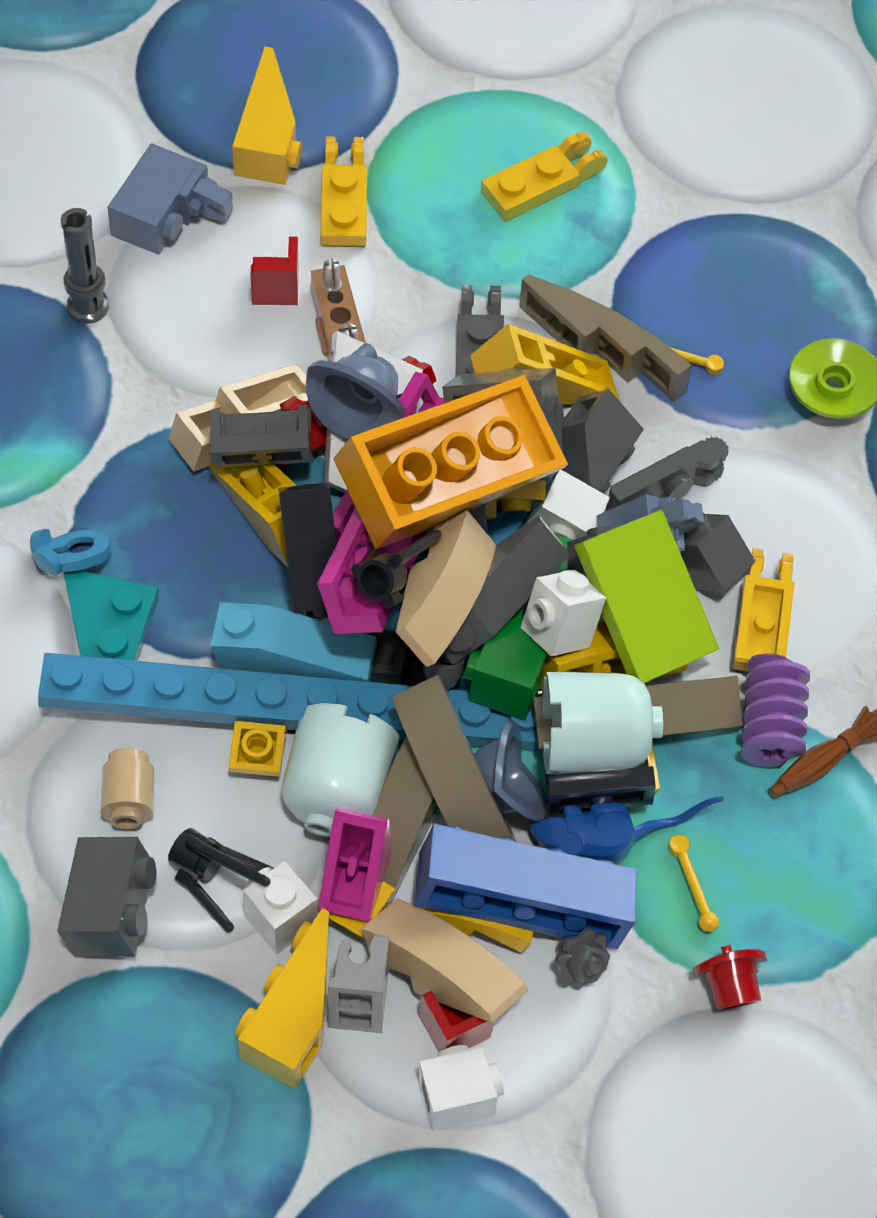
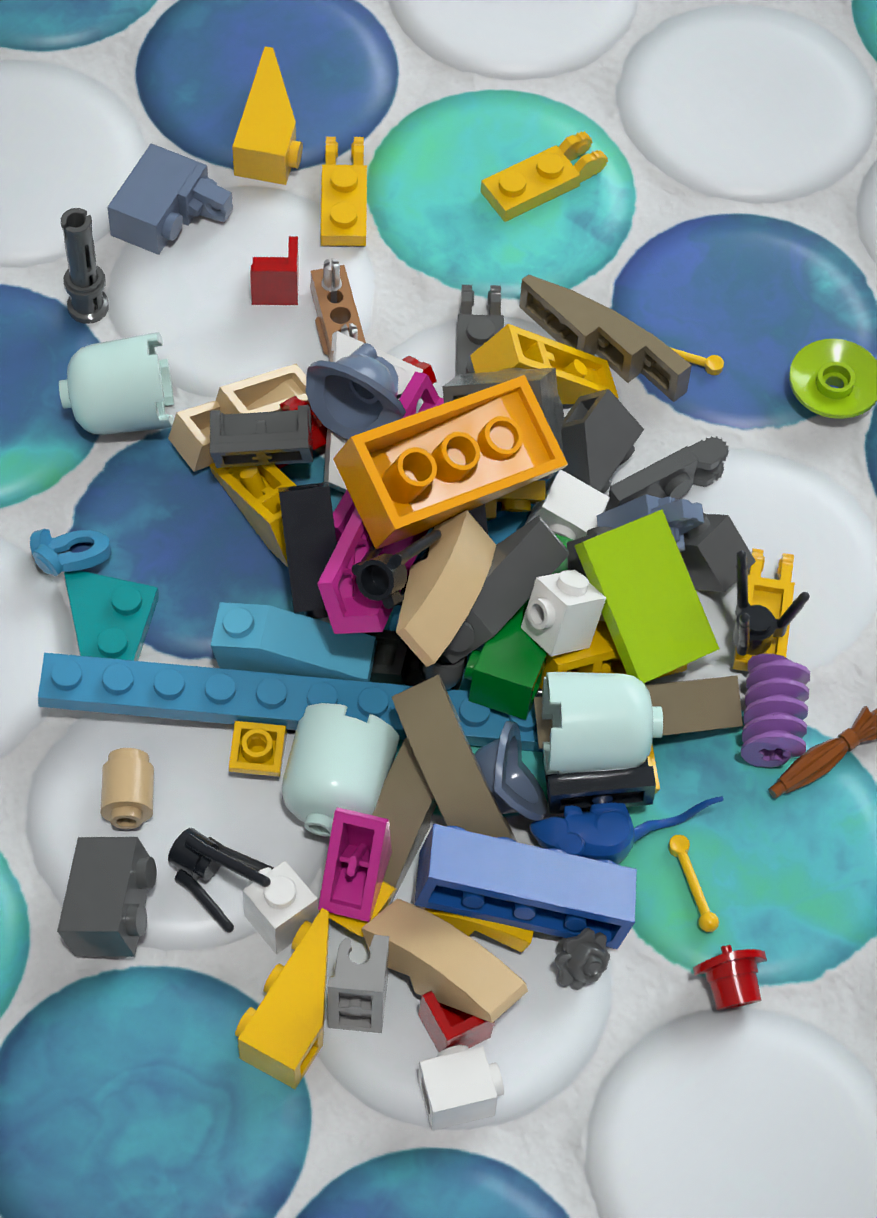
(119, 386): none -> light aqua cylinder
(756, 623): none -> black plant

